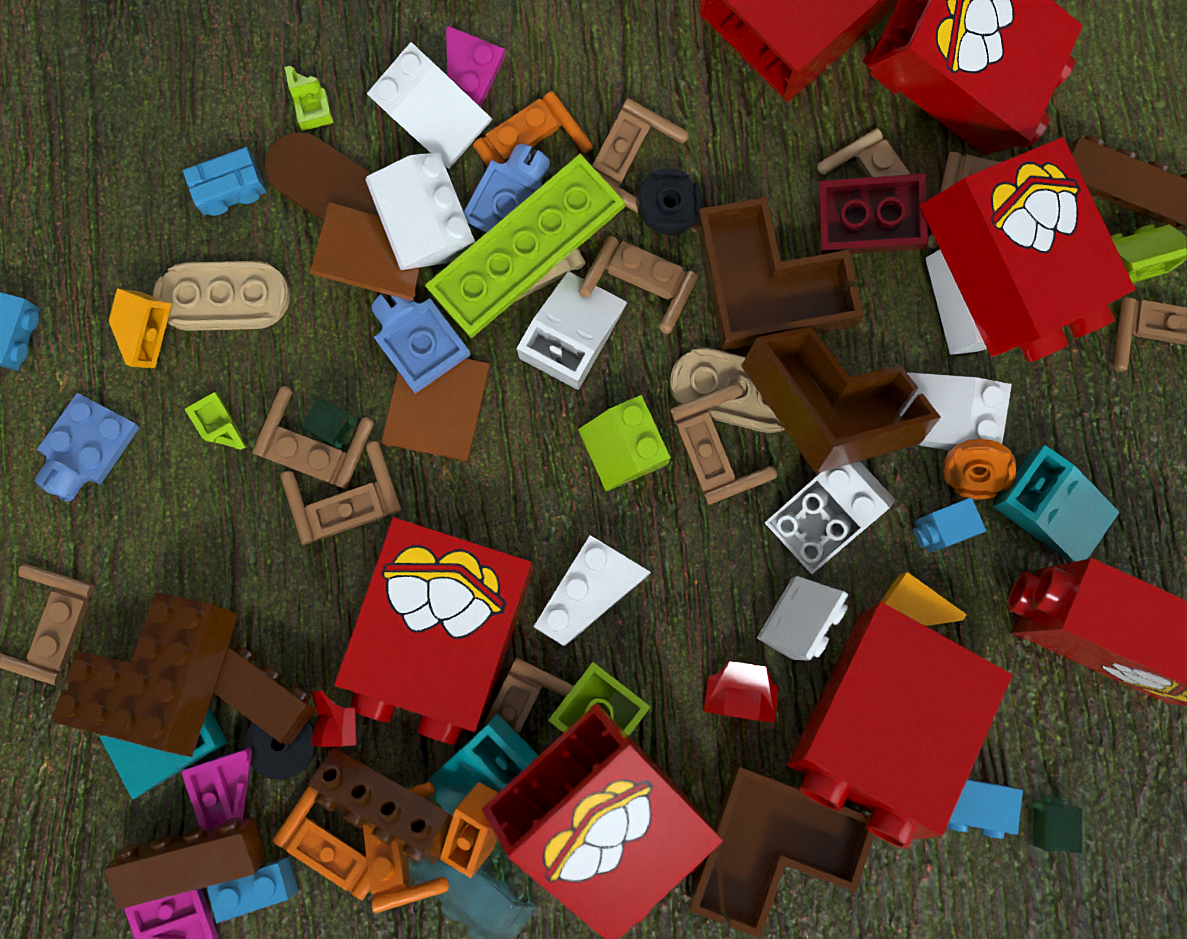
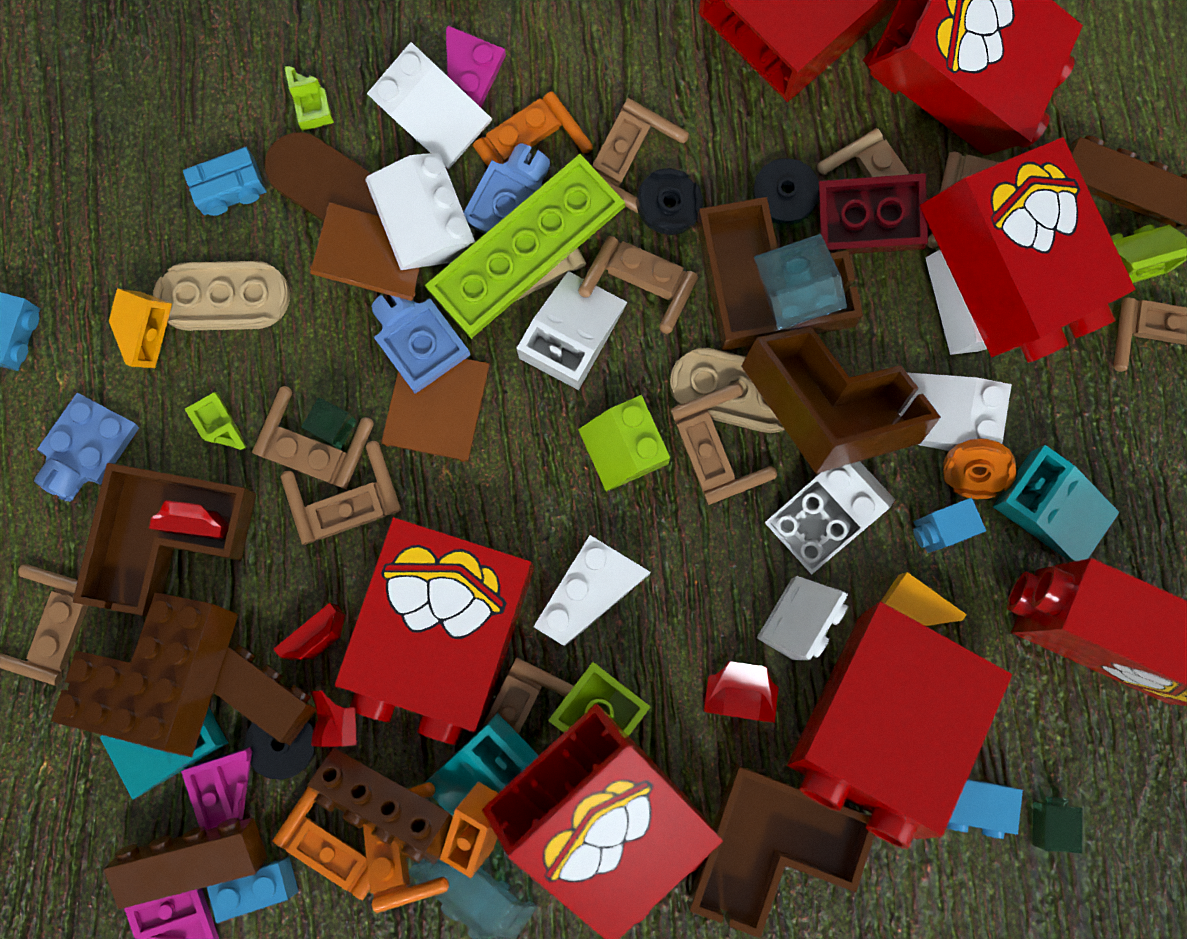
(130, 561): none -> reddish brown piece
(189, 520): none -> red slope
(313, 635): none -> red slope
(791, 206): none -> black plate
(801, 281): none -> clear light blue slope

